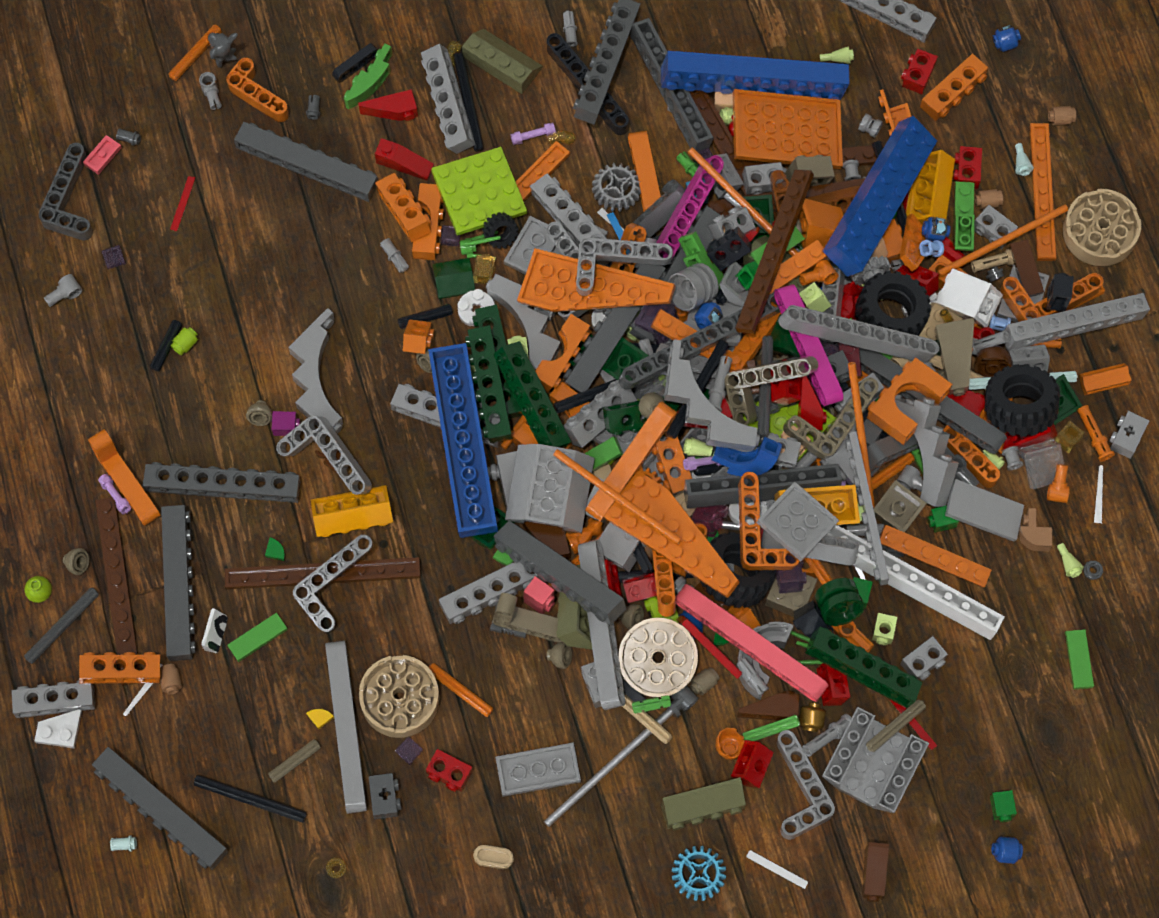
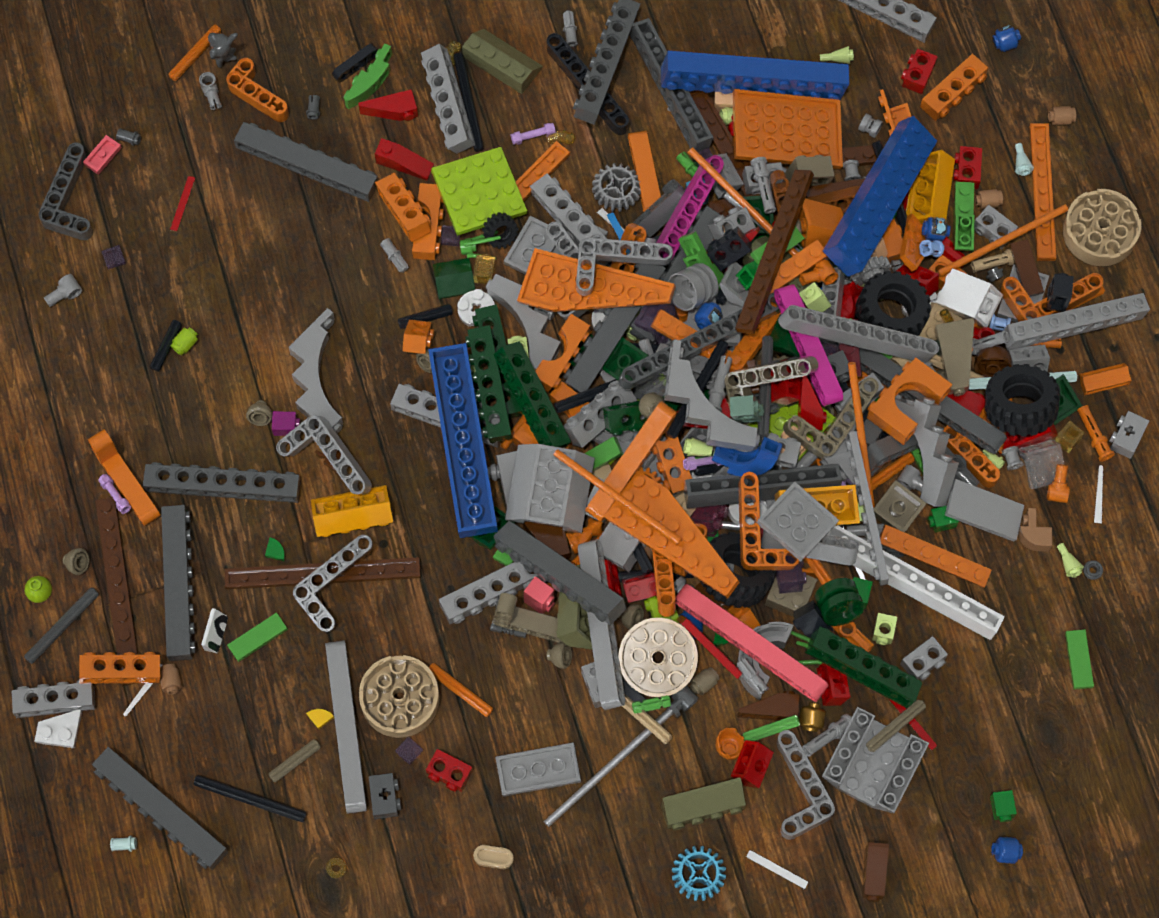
(746, 409): none -> sand green brick
(762, 178): none -> light grey pin

